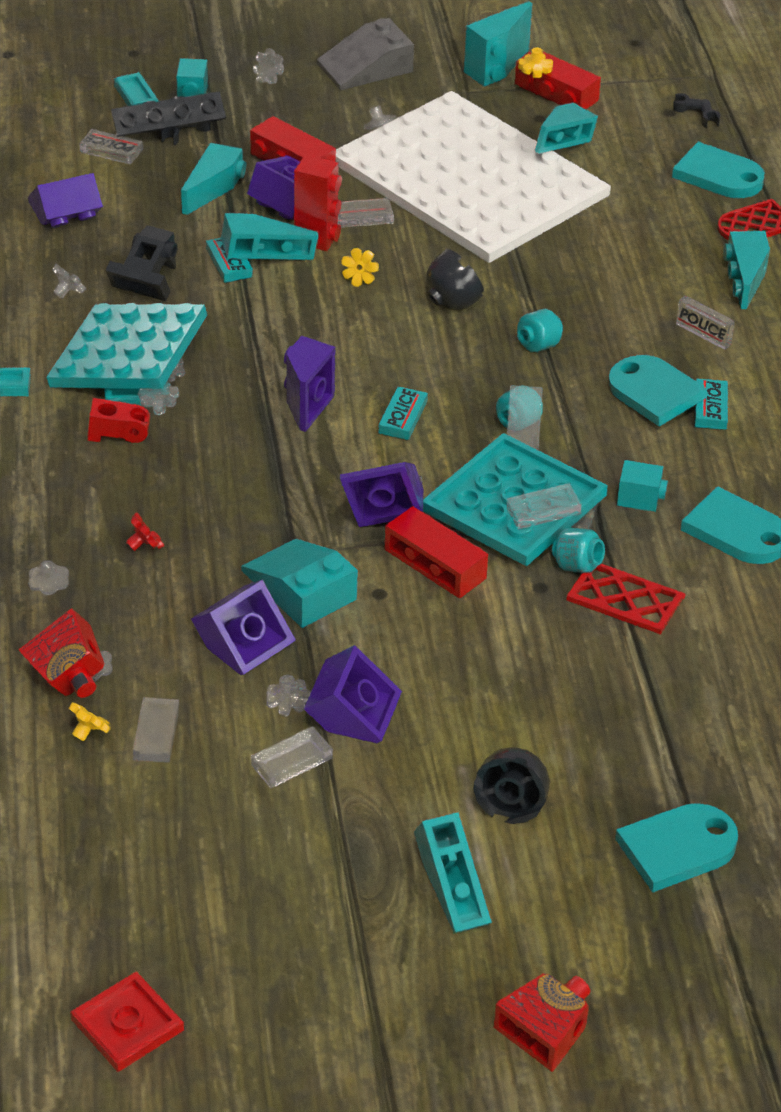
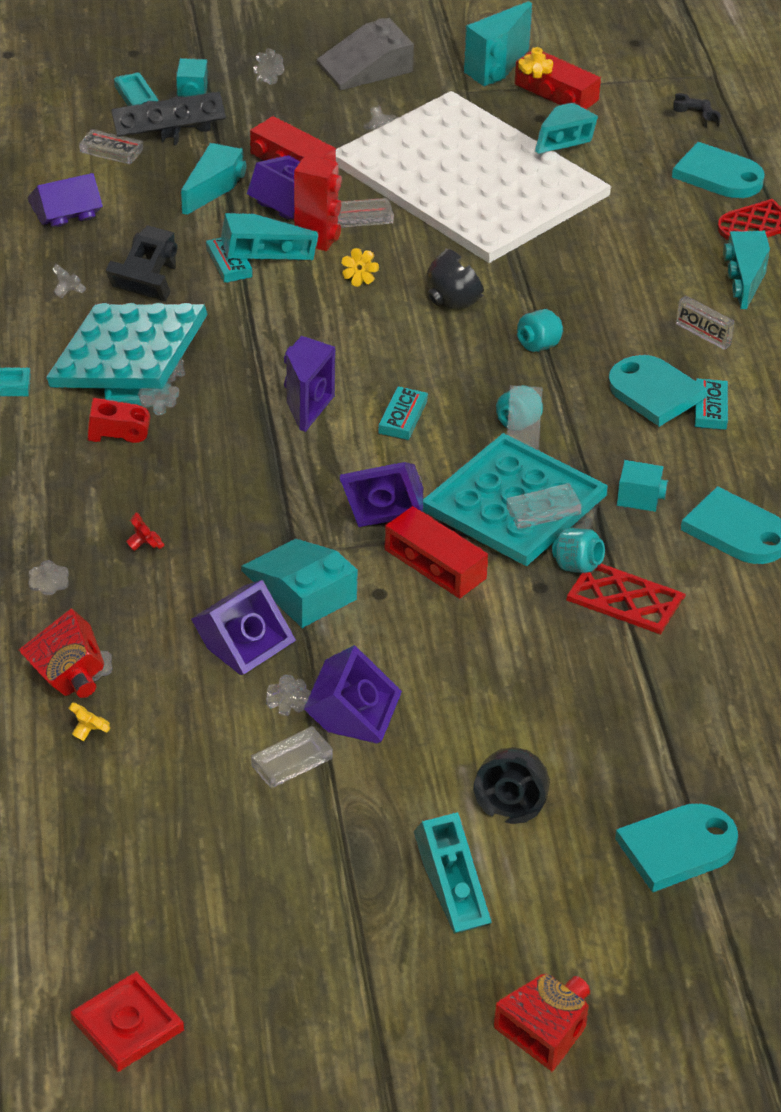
(156, 730): clear tile -> none

